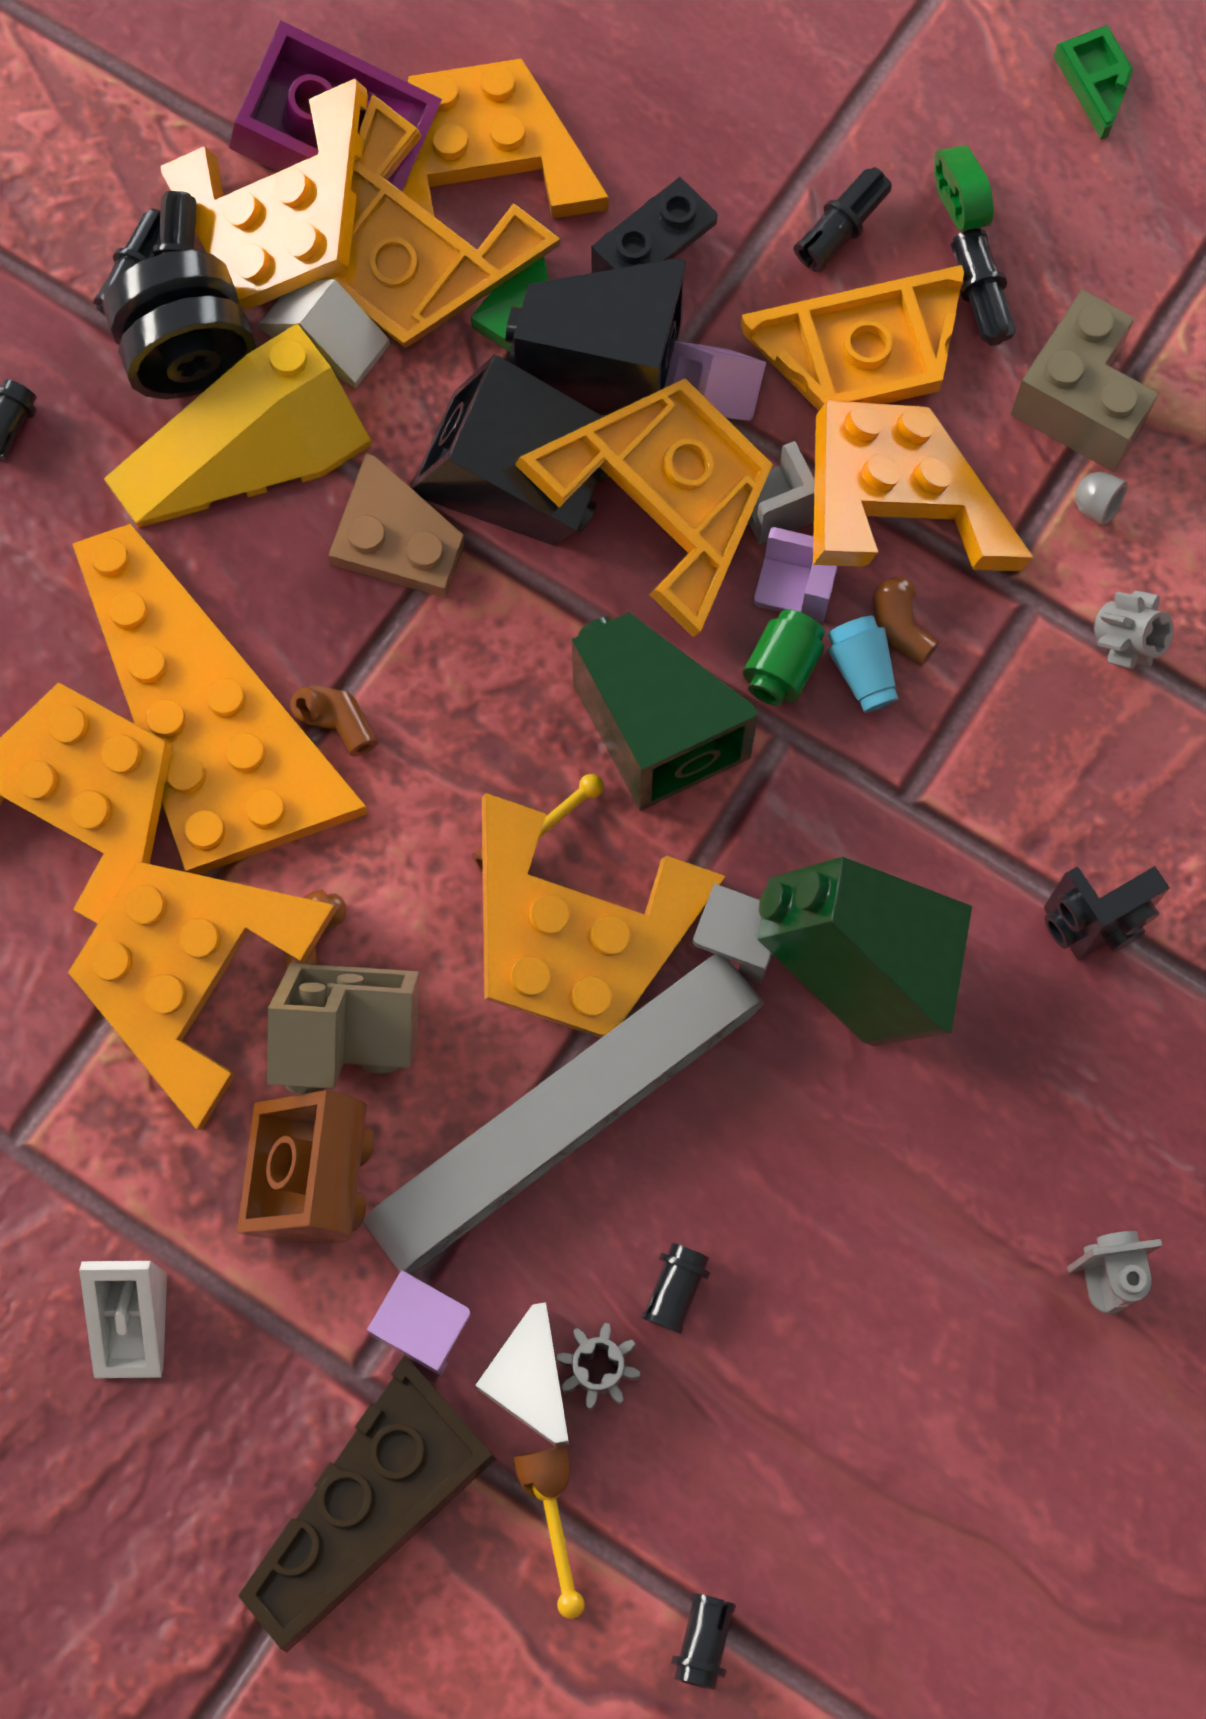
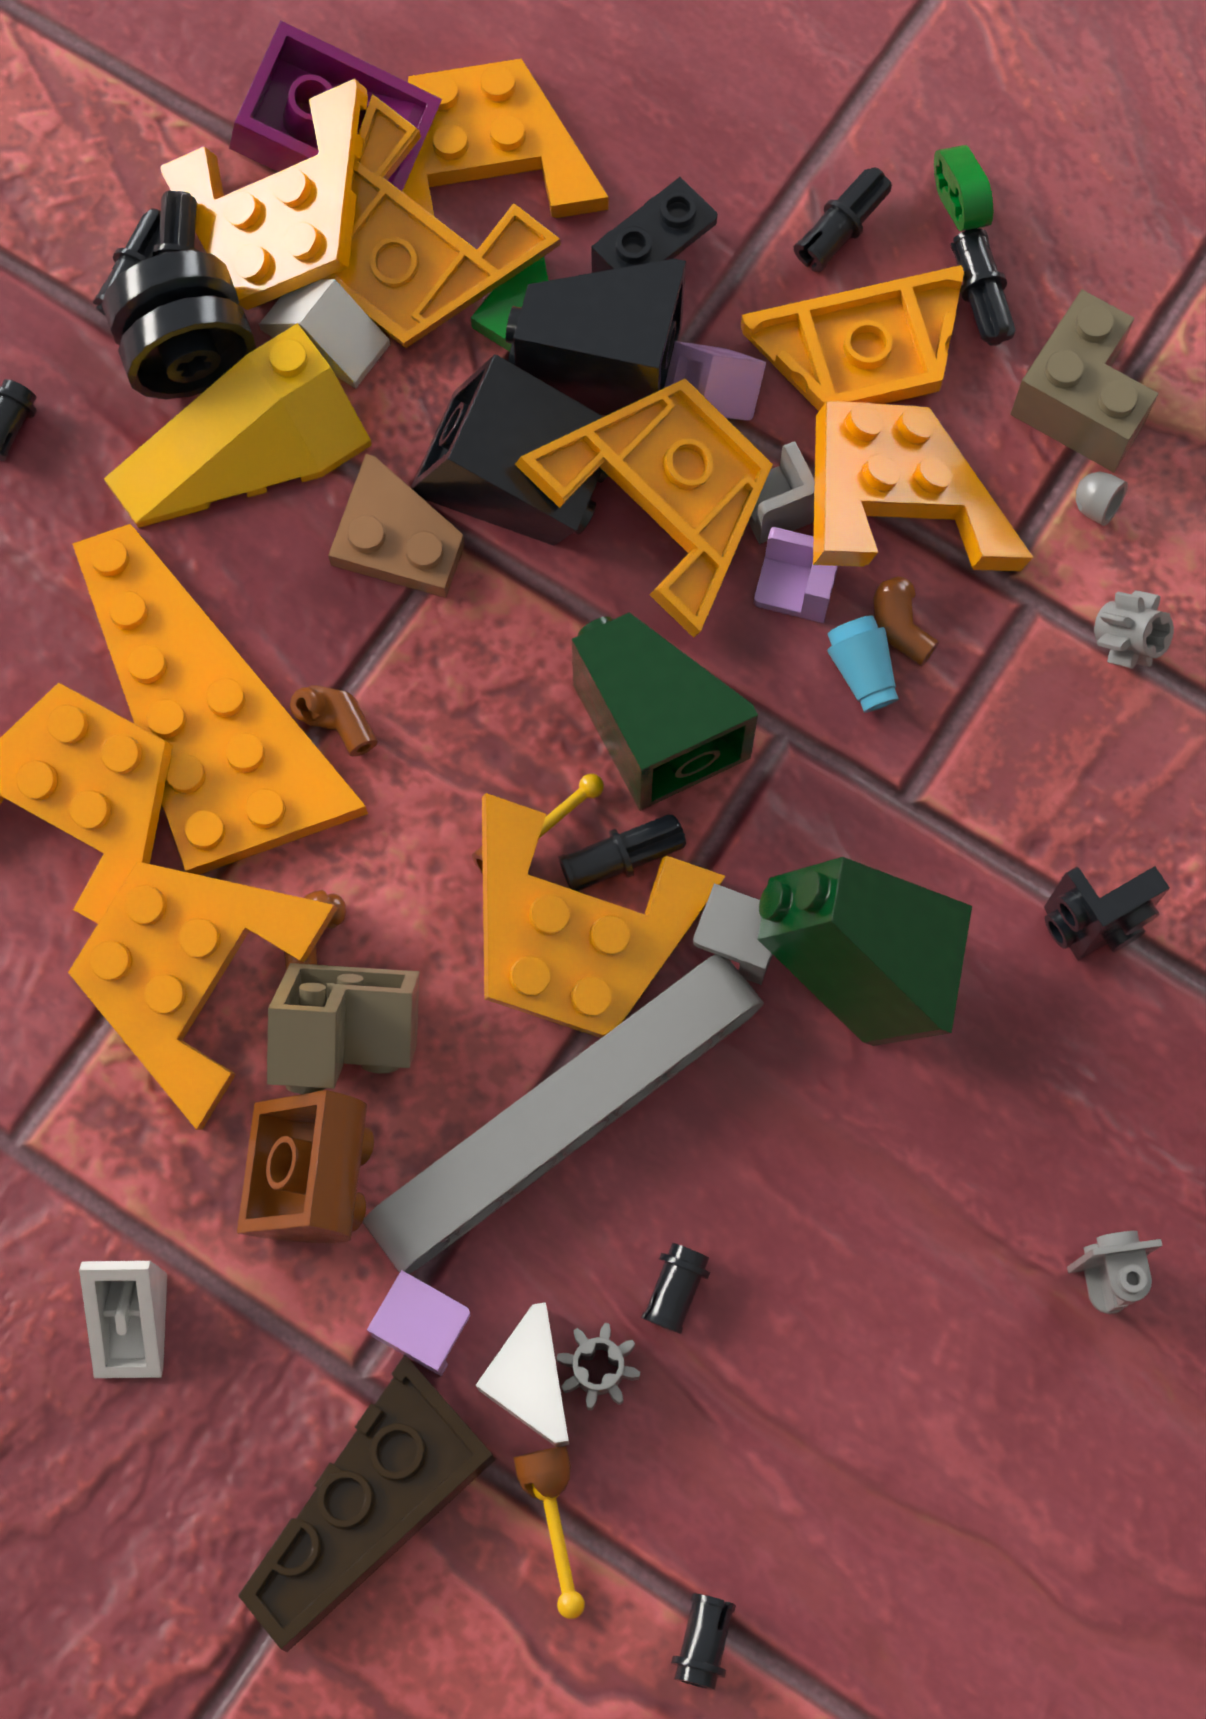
(622, 852): none -> black axle
(784, 658): green brick -> none
(1096, 74): green tile -> none

